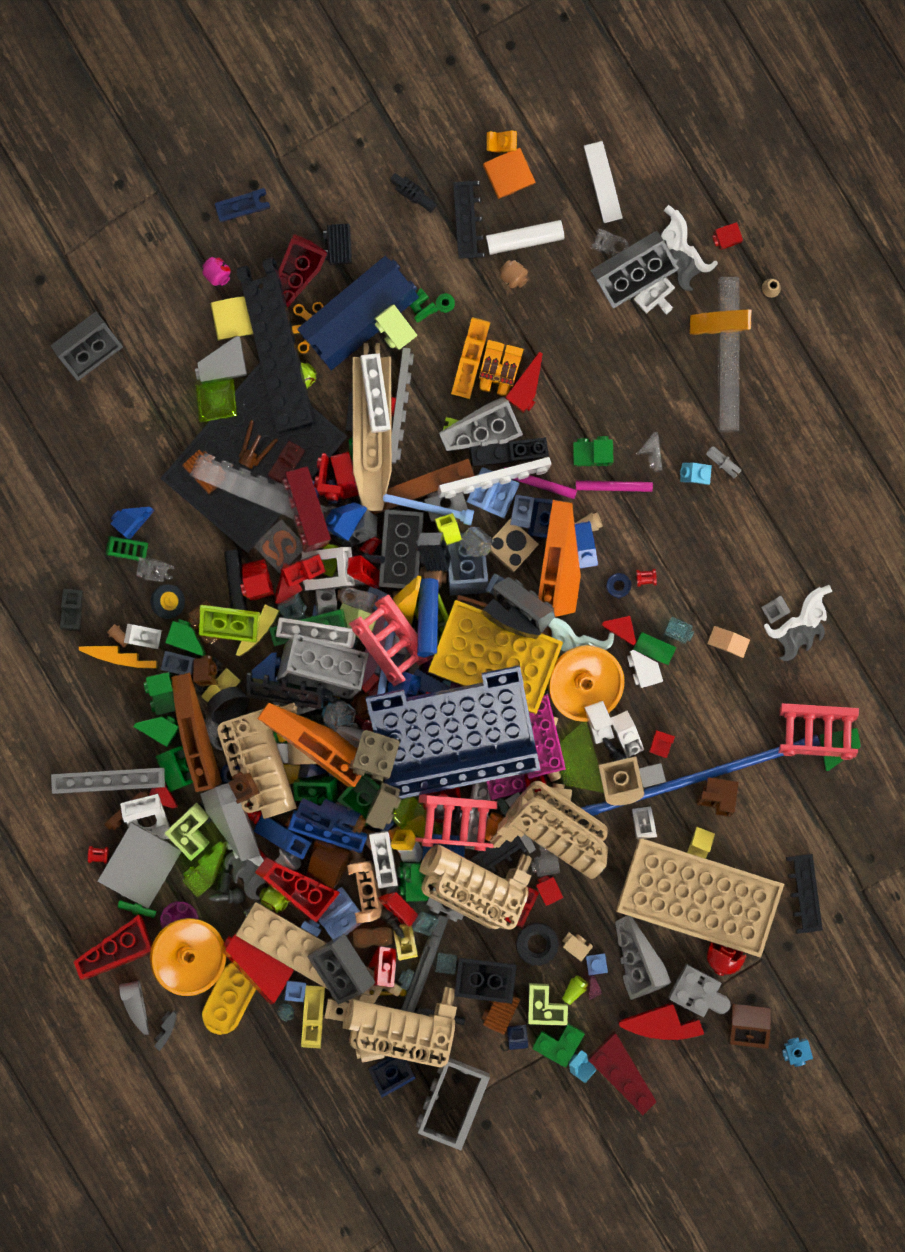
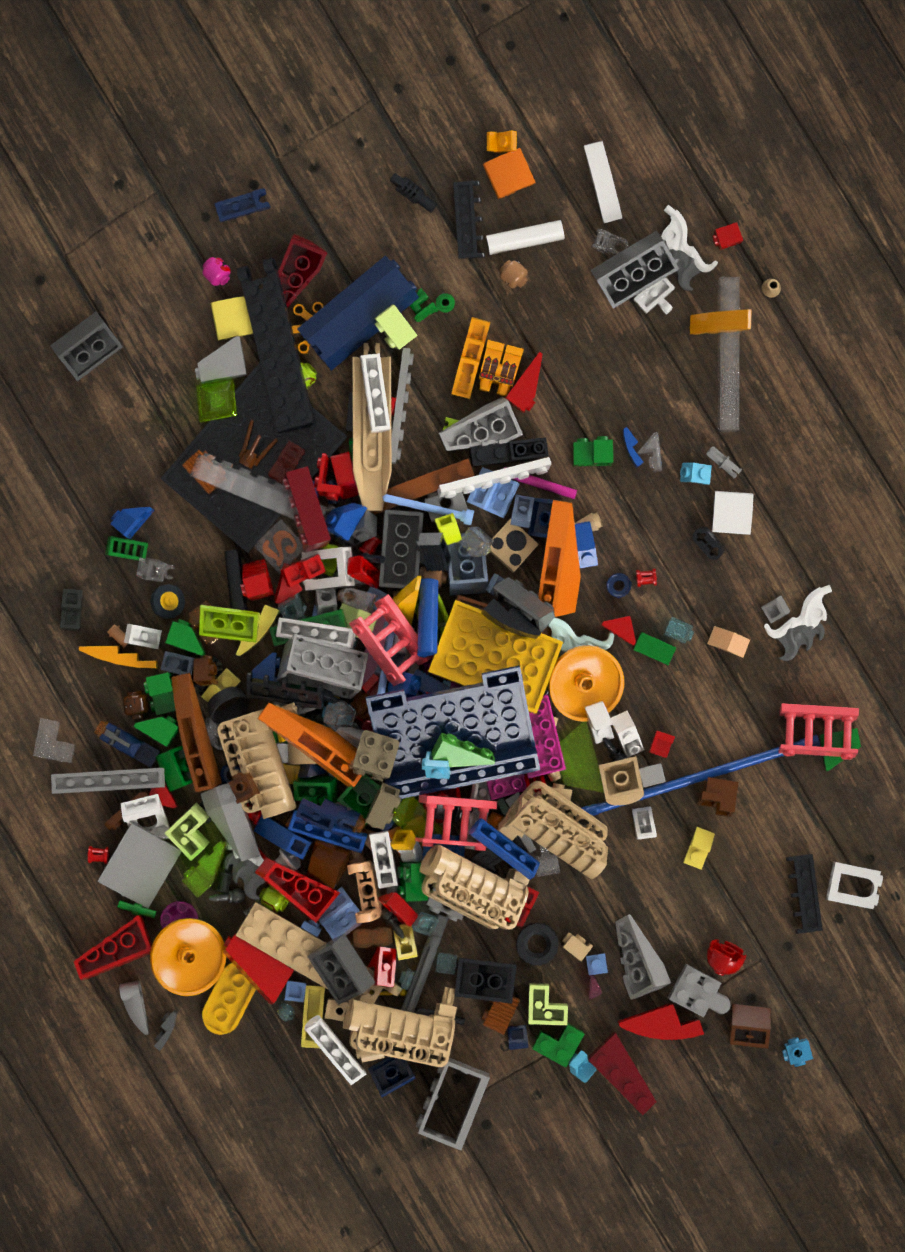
(47, 744): none -> clear plate
(127, 743): none -> dark blue plate
(136, 704): none -> reddish brown head
(334, 1049): none -> white brick
(338, 244): black brick -> none
(435, 768): none -> medium azure bracket
(460, 753): none -> slope
(504, 848): none -> blue brick
(549, 890): red brick -> none
(575, 989): lime cone -> none
(614, 486): dark pink piece -> none
(630, 441): none -> blue slope
(646, 670): white slope -> none
(699, 897): tan plate -> none
(706, 545): none -> black beam
(732, 512): none -> white slope
(866, 902): none -> white panel

